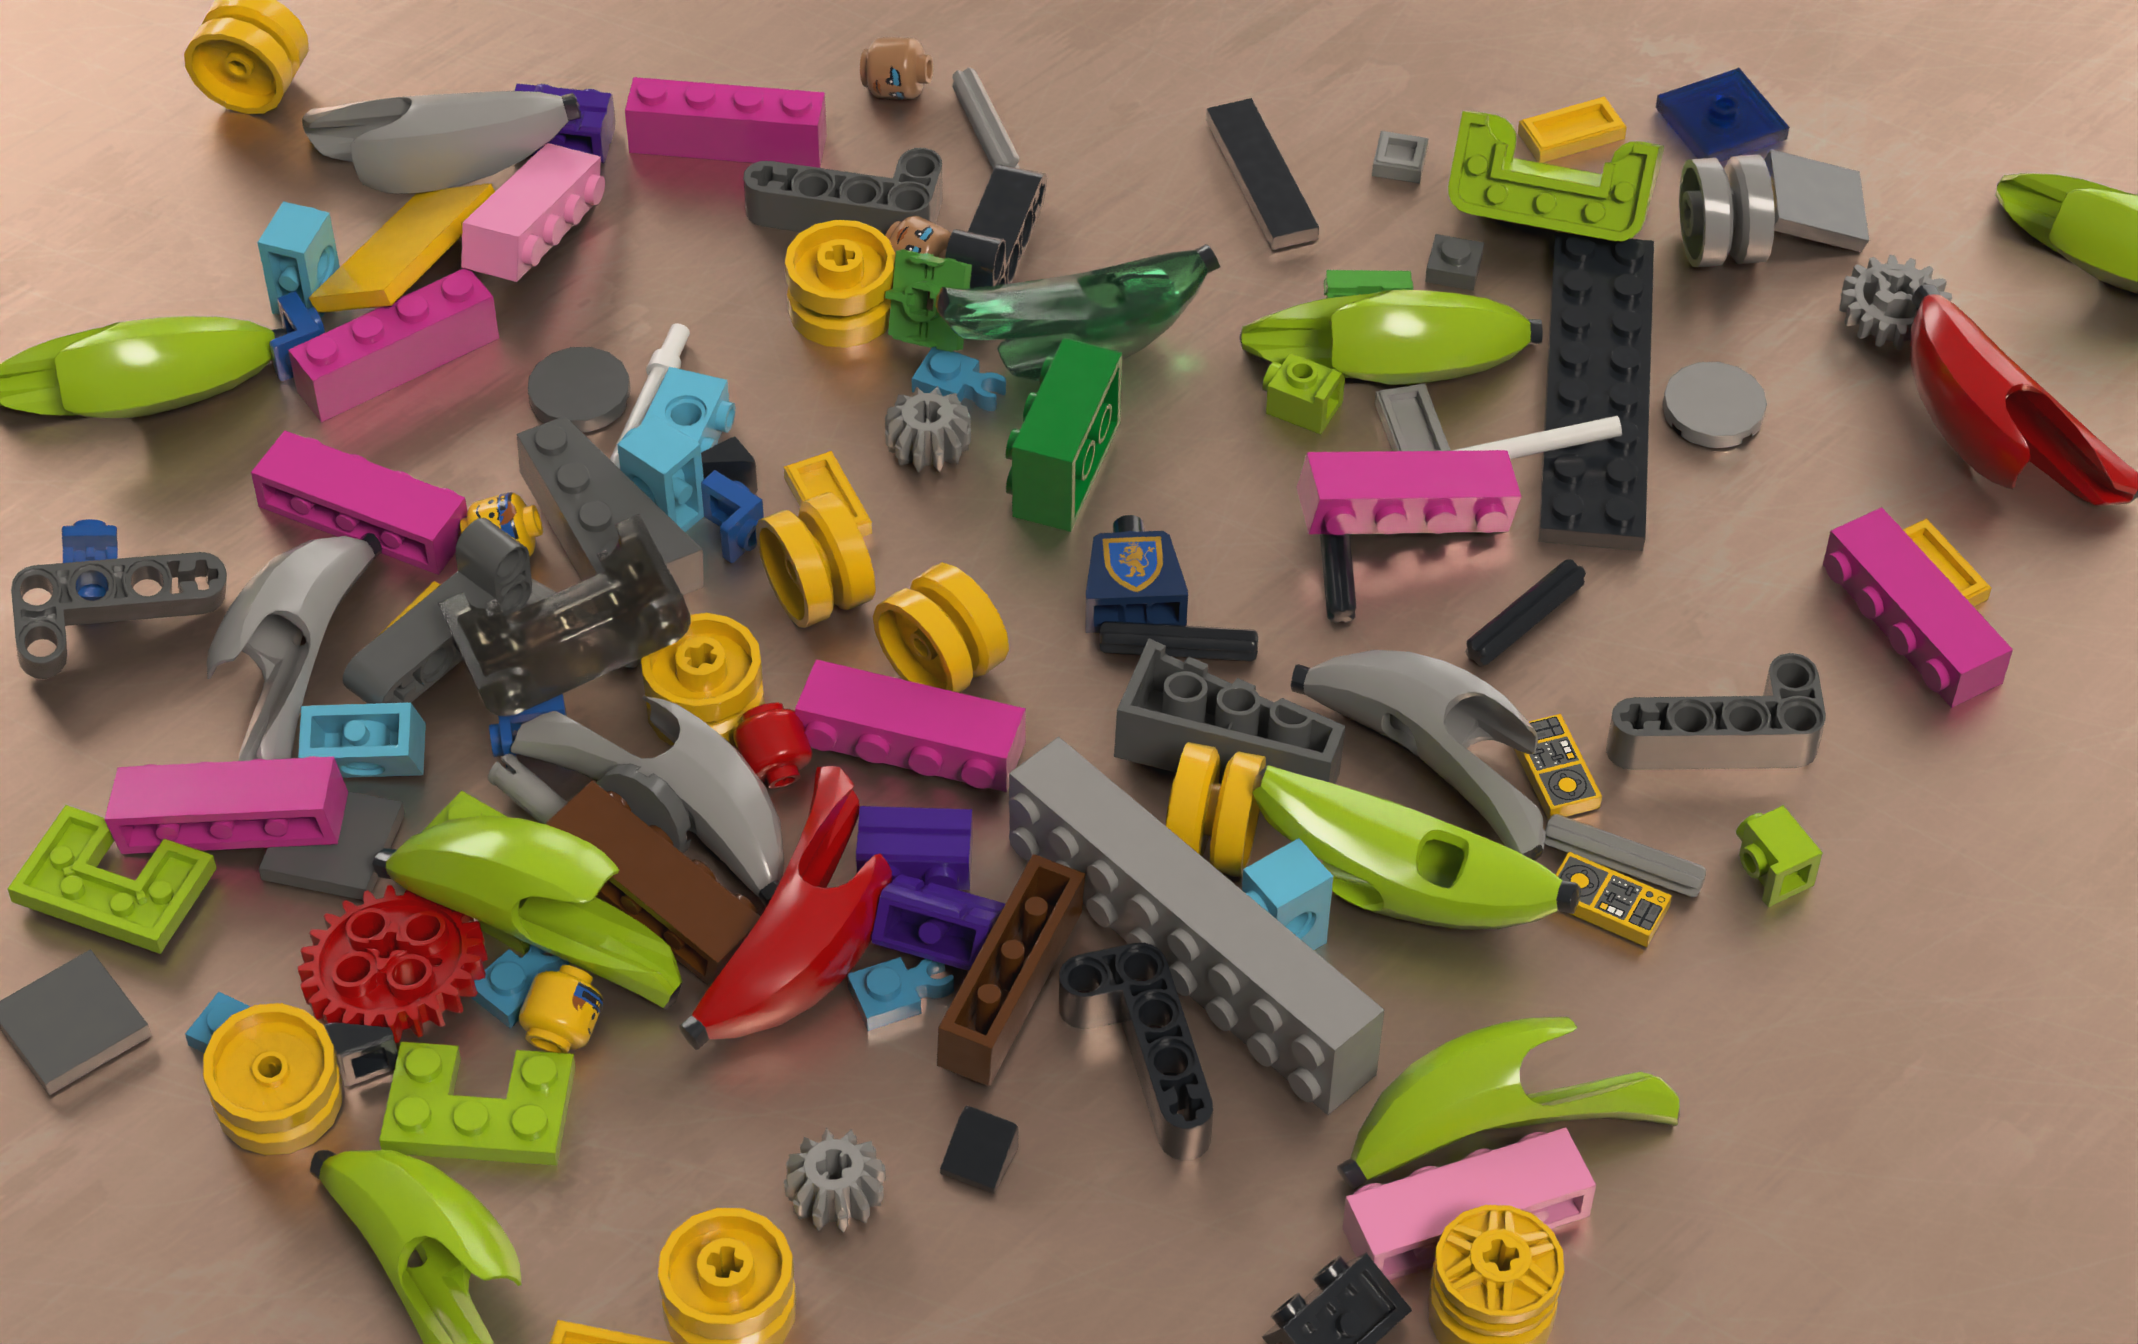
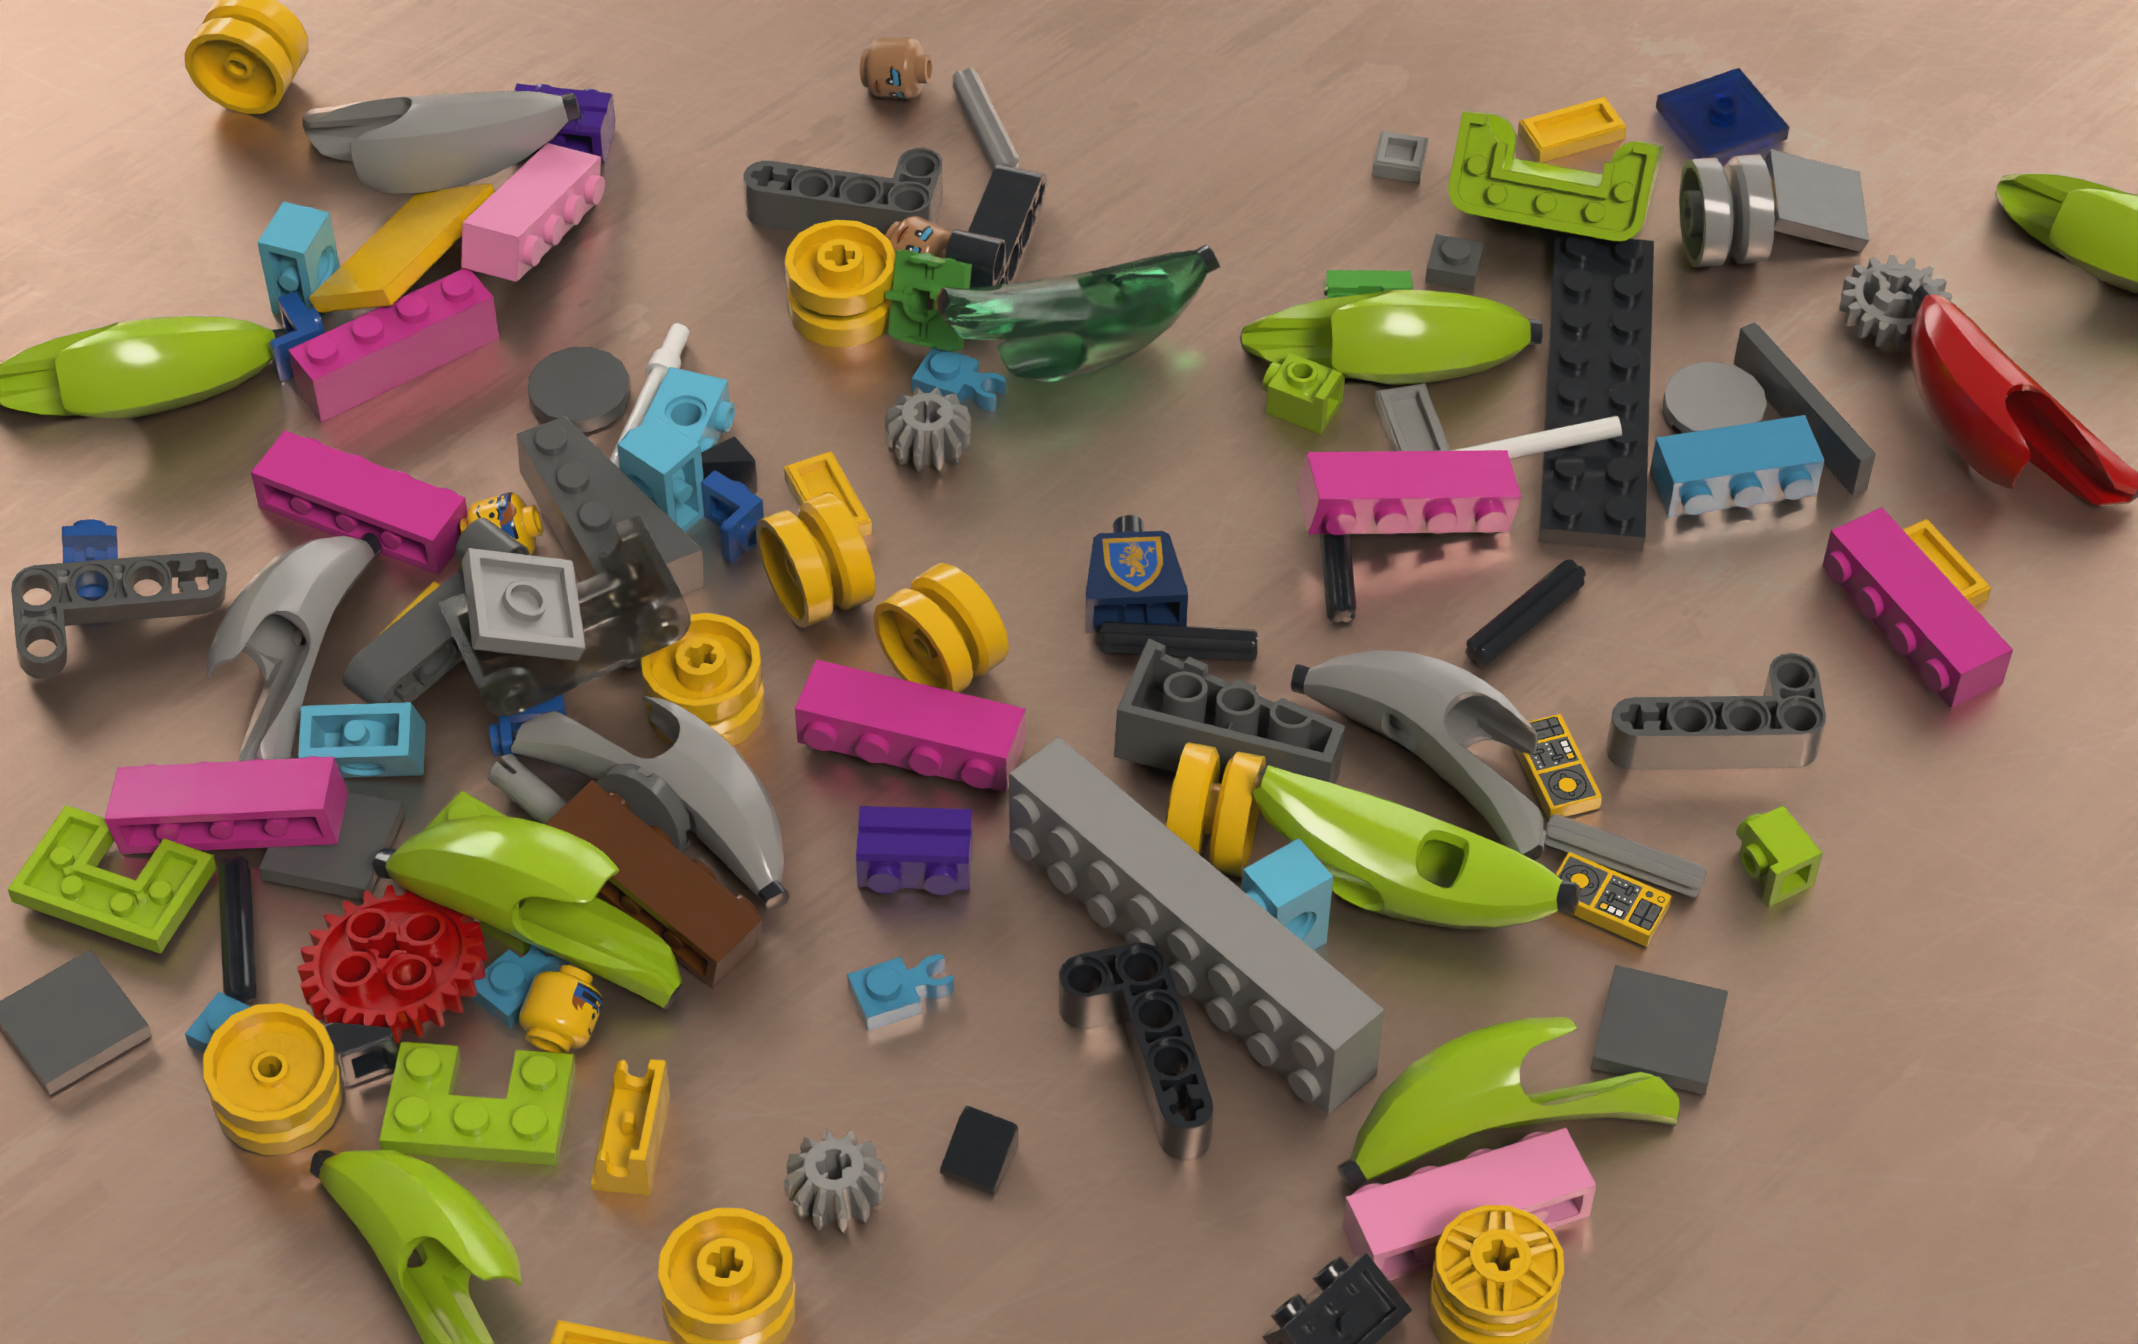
(237, 929): none -> black axle
(522, 604): none -> light grey plate
(632, 1130): none -> yellow hinge
(725, 122): dark pink brick -> none
(773, 744): red head -> none
(806, 932): red piece -> none
(934, 921): dark purple brick -> none
(1010, 970): reddish brown brick -> none
(1064, 434): green brick -> none
(1262, 174): black tile -> none
(1660, 1028): none -> dark grey tile
(1736, 466): none -> dark azure brick
(1795, 395): none -> dark grey tile

